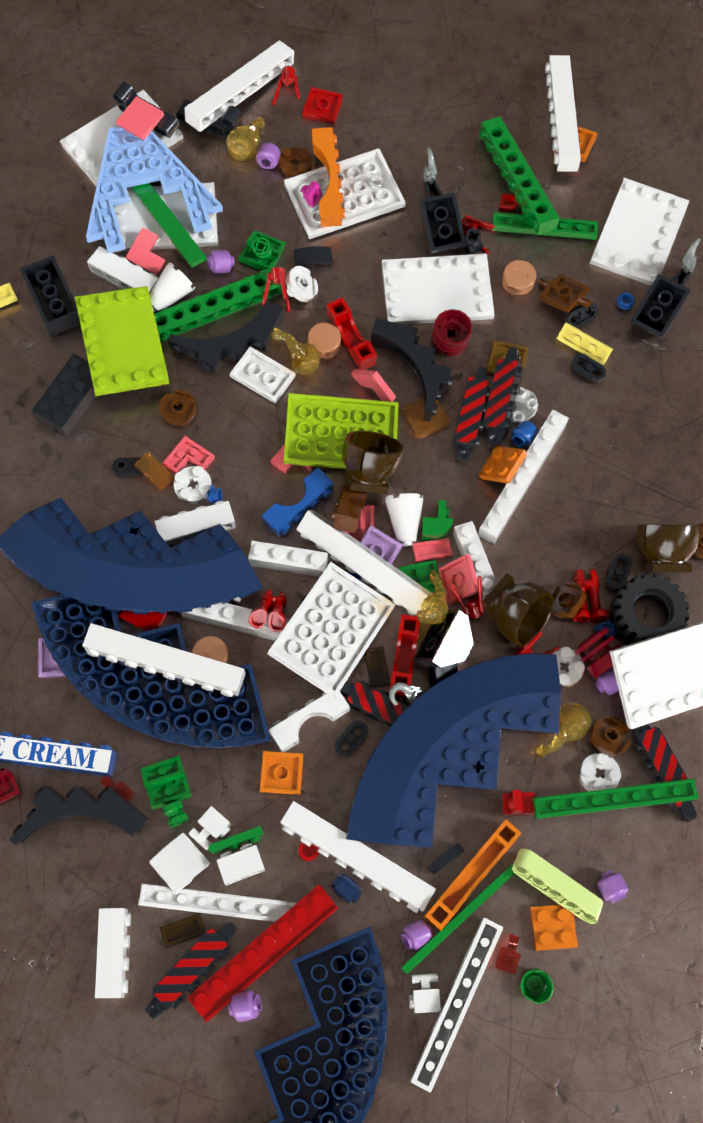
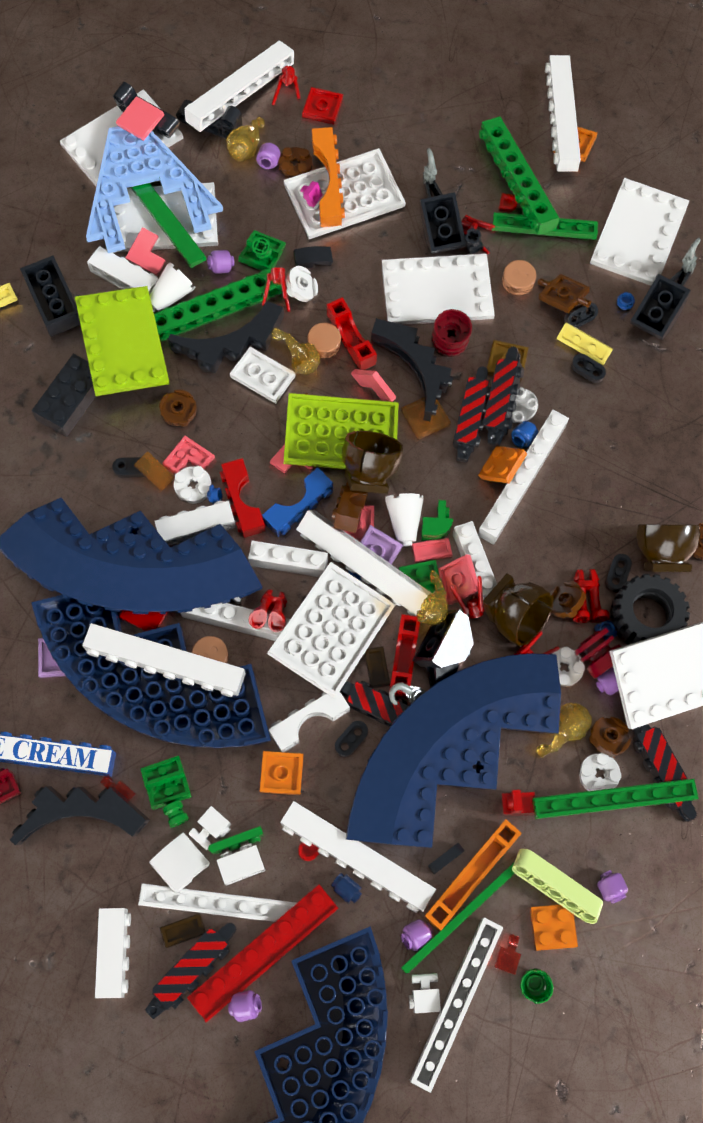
(249, 518): none -> red arch

